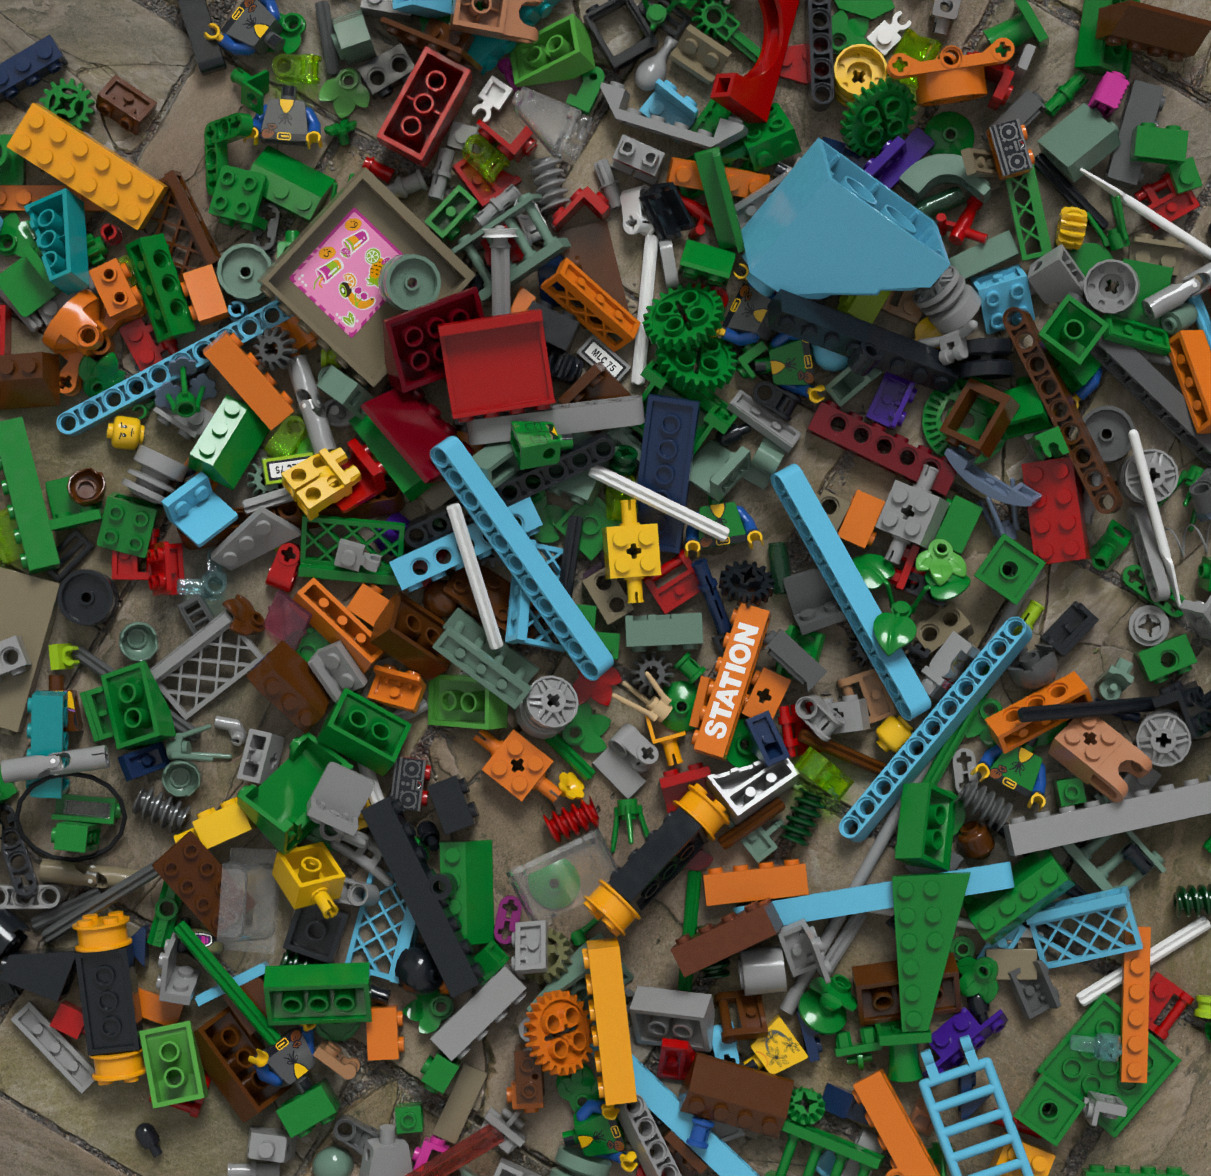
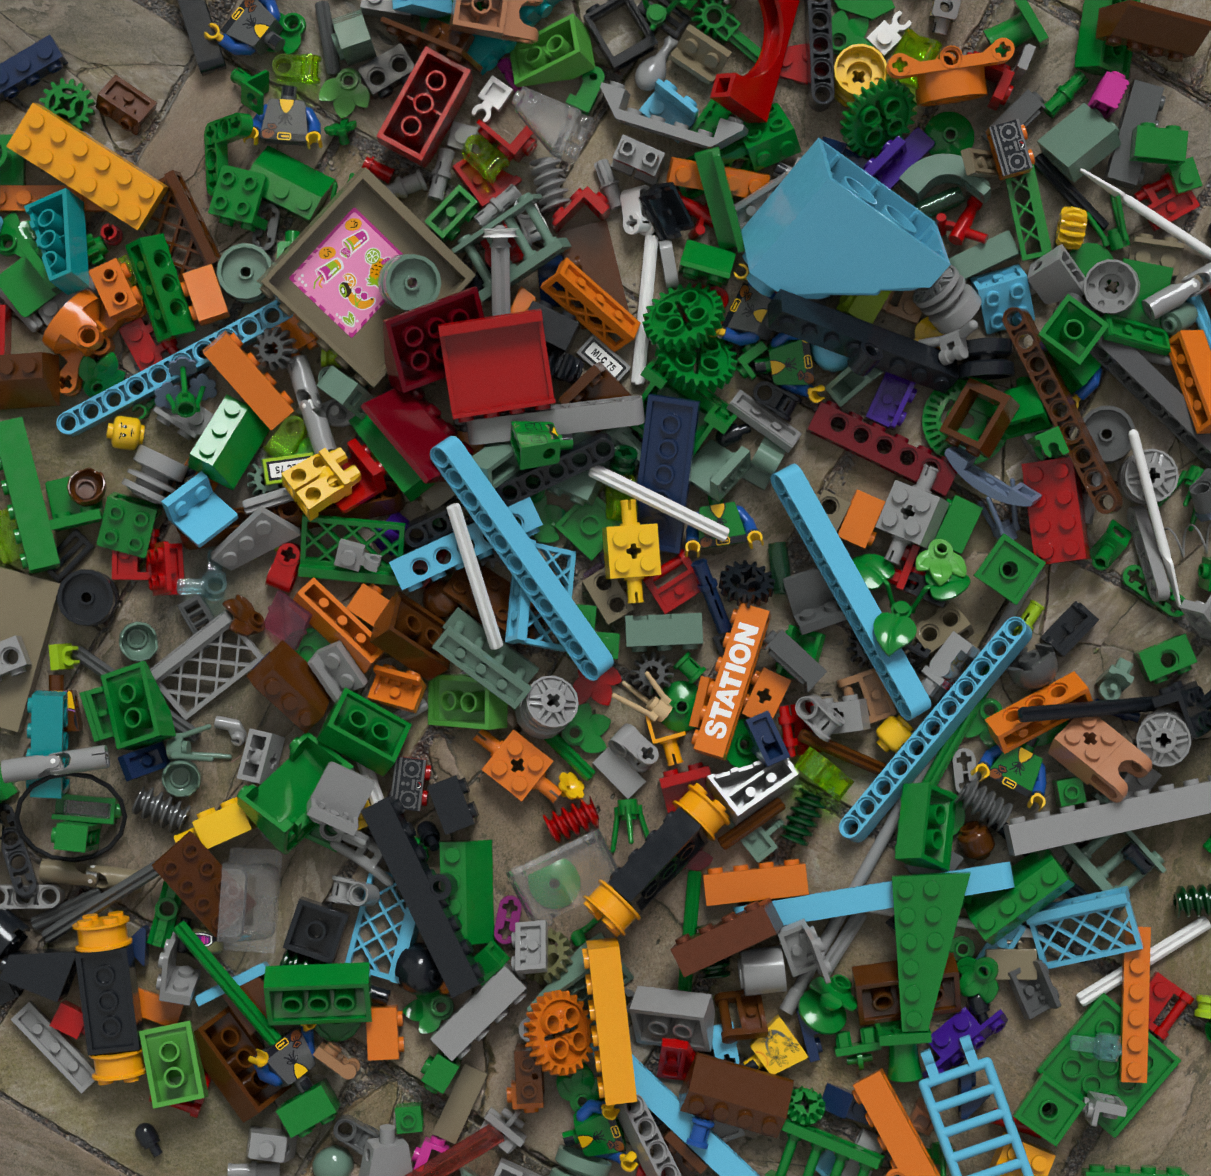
(237, 304): medium azure pin -> none
(310, 877): yellow brick -> none
(570, 553): black axle -> none
(1157, 633): light grey gear -> none

